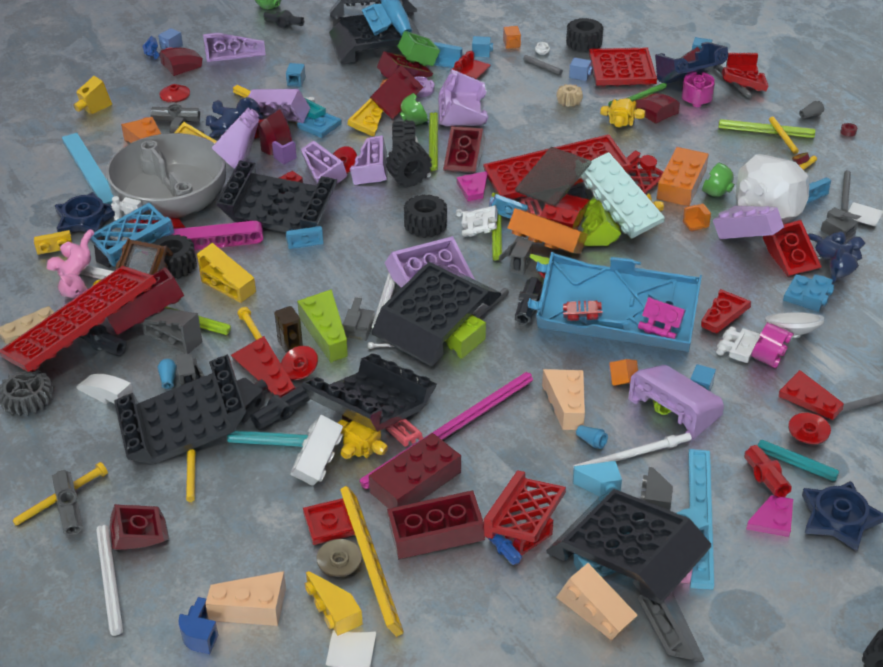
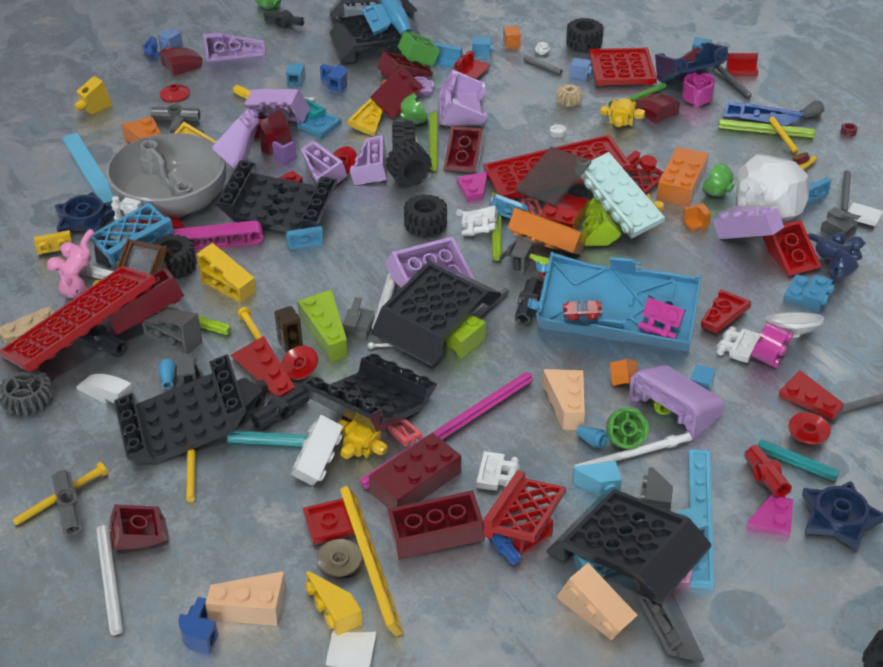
(229, 115): dark blue animal -> none
(334, 76): none -> blue brick
(491, 470): none -> white plate
(557, 131): none -> white tile
(627, 428): none -> bright green cylinder
(757, 82): red wing -> none
(761, 113): none -> wedge

